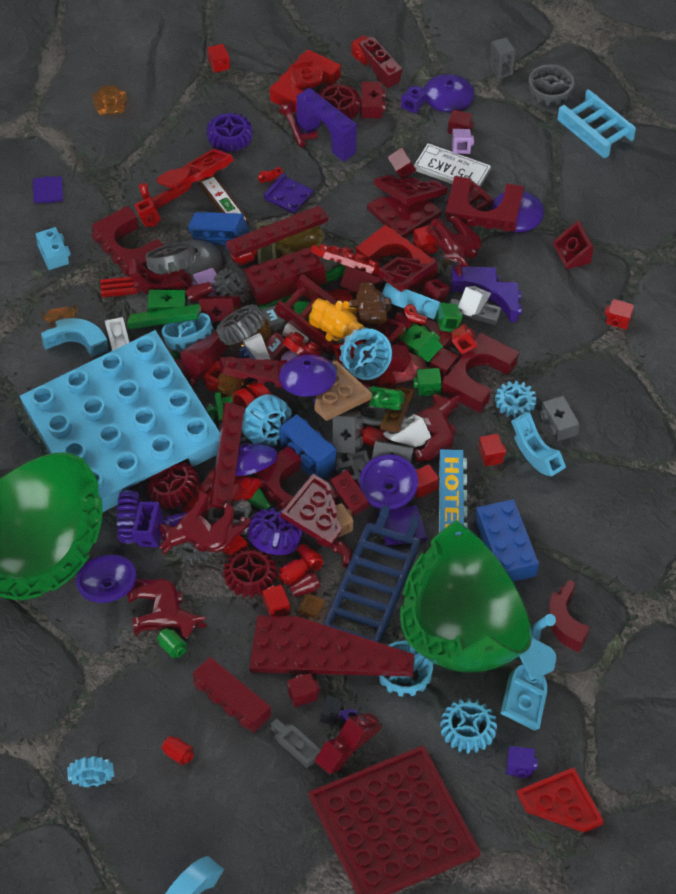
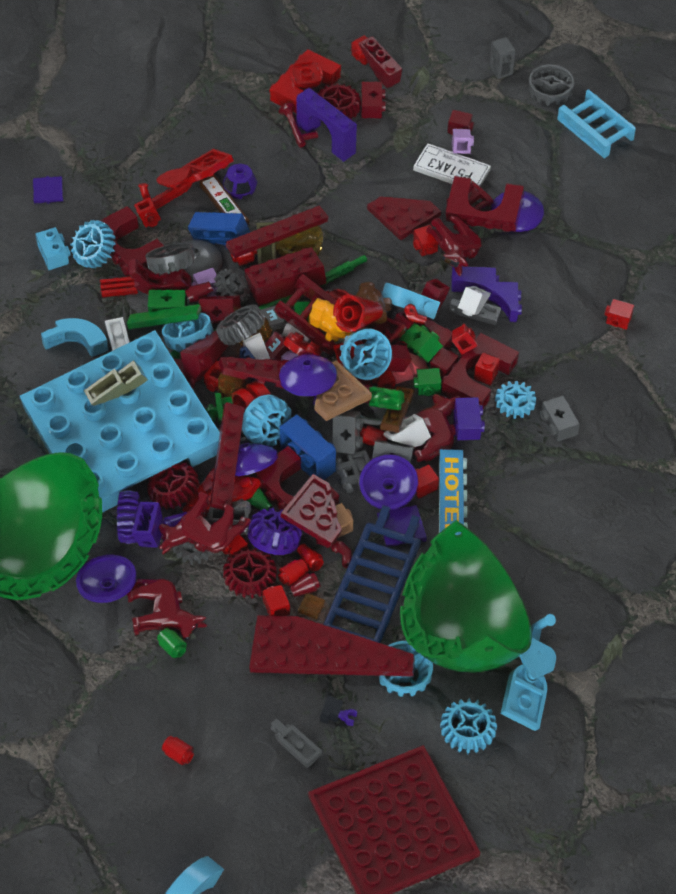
(54, 314): clear orange plate -> none
(90, 771): medium azure gear -> none
(102, 242): none -> medium azure gear
(106, 107): clear orange plate -> none
(116, 384): none -> olive slope
(218, 58): red brick -> none
(231, 695): dark red brick -> none
(239, 135): dark purple gear -> none
(239, 181): none -> dark purple cone
(269, 175): red arm -> none
(288, 194): dark purple piece -> none
(303, 689): dark red brick -> none
(346, 258): red plate -> none
(350, 493): dark red brick -> none
(351, 737): dark red arch -> none
(354, 277): dark red slope -> none
(356, 312): none -> red cone
(389, 242): red arch -> none
(401, 163): brick -> none
(405, 272): dark red wing -> none
(410, 189): dark red plate -> none
(415, 95): dark purple brick -> none
(448, 317): green brick -> none
(449, 93): dark purple dish -> none
(468, 419): none -> dark purple brick
(486, 369): none -> red brick
(491, 450): red brick -> none
(507, 538): blue brick -> none
(521, 762): dark purple brick -> none
(542, 457): medium azure arch -> none
(562, 801): red plate -> none
(566, 629): dark red arch -> none
(574, 246): dark red slope -> none

